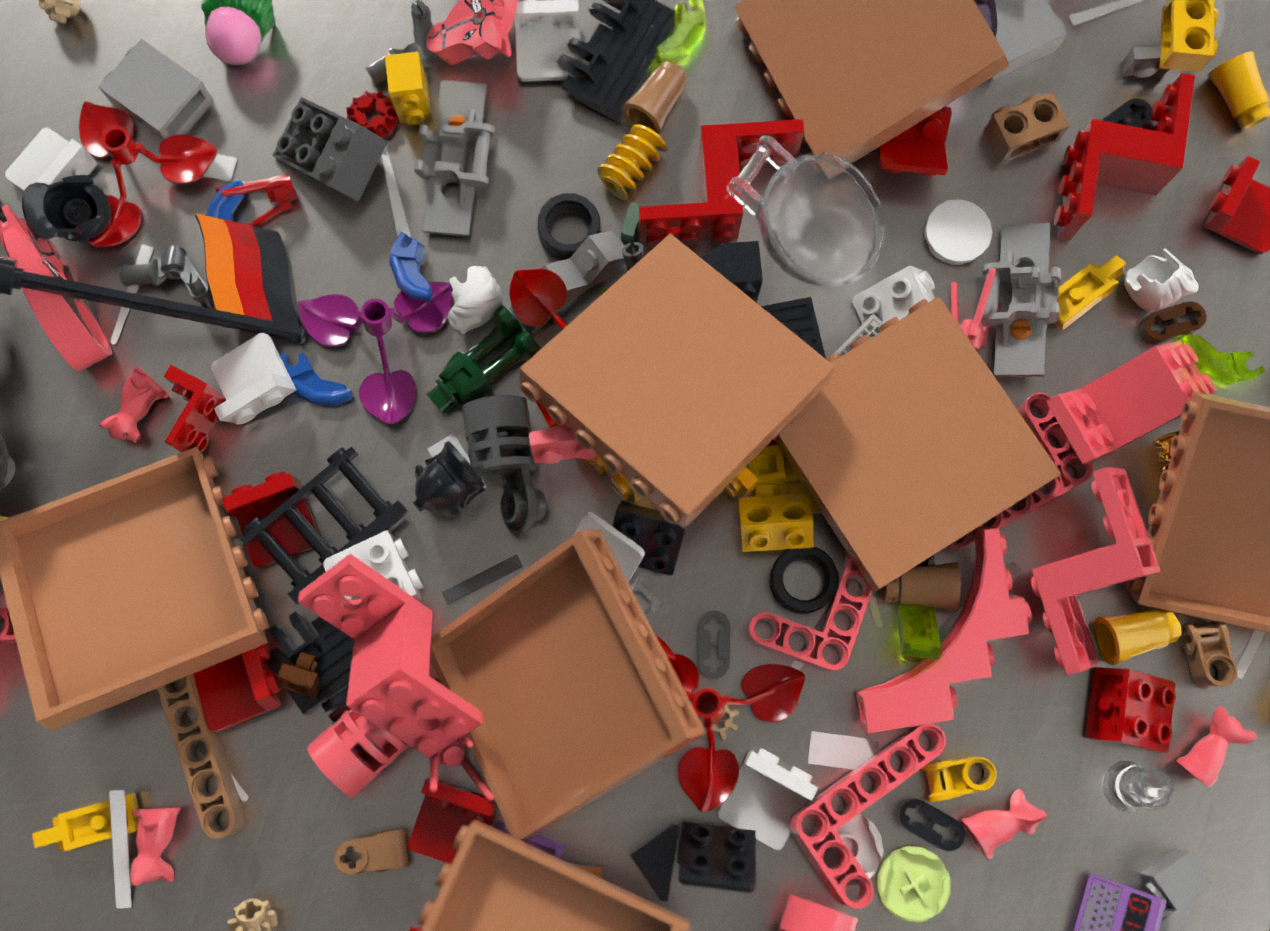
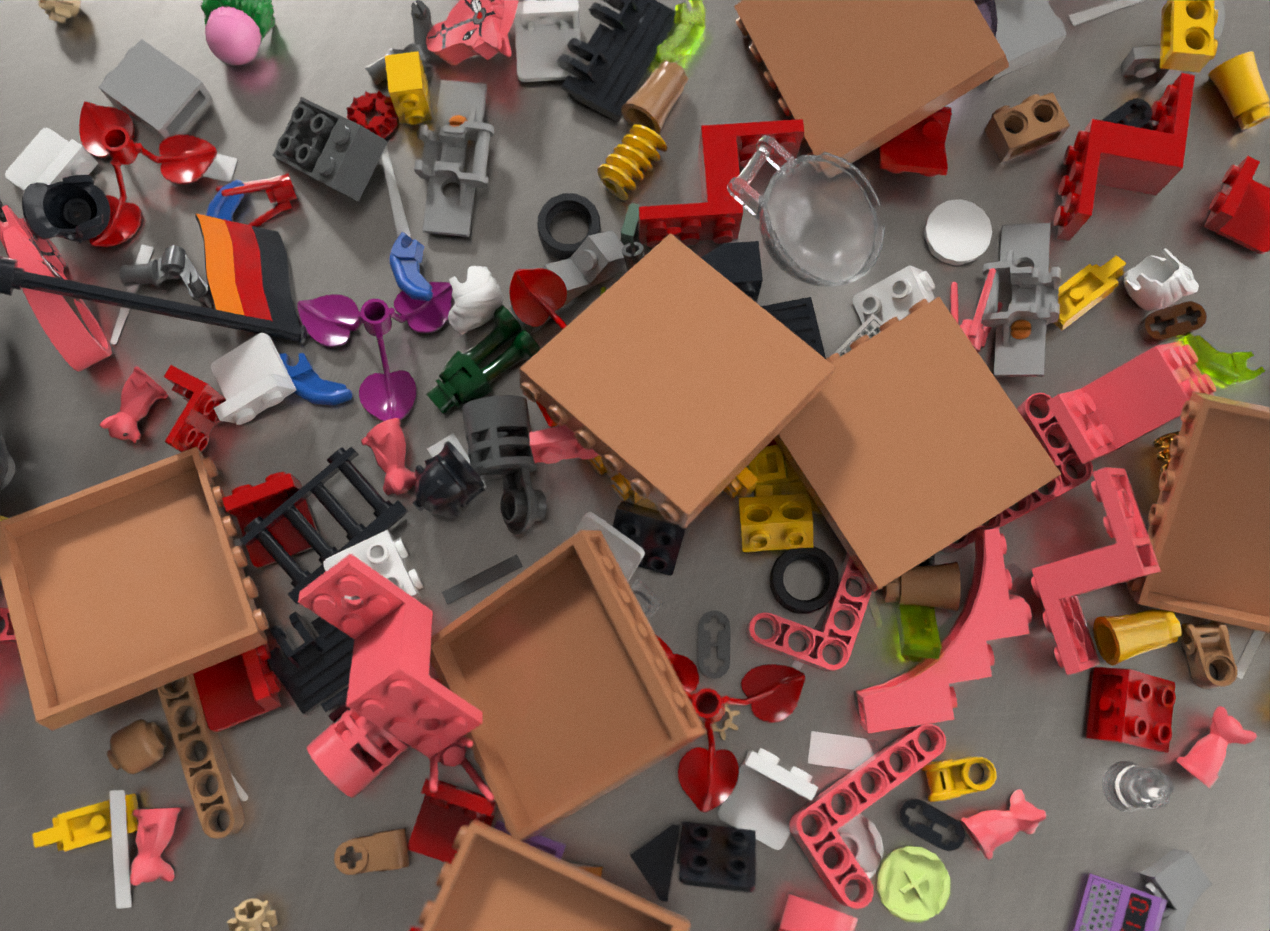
(136, 746): none -> medium nougat head
(301, 677): reddish brown tile -> none
(390, 450): none -> coral animal

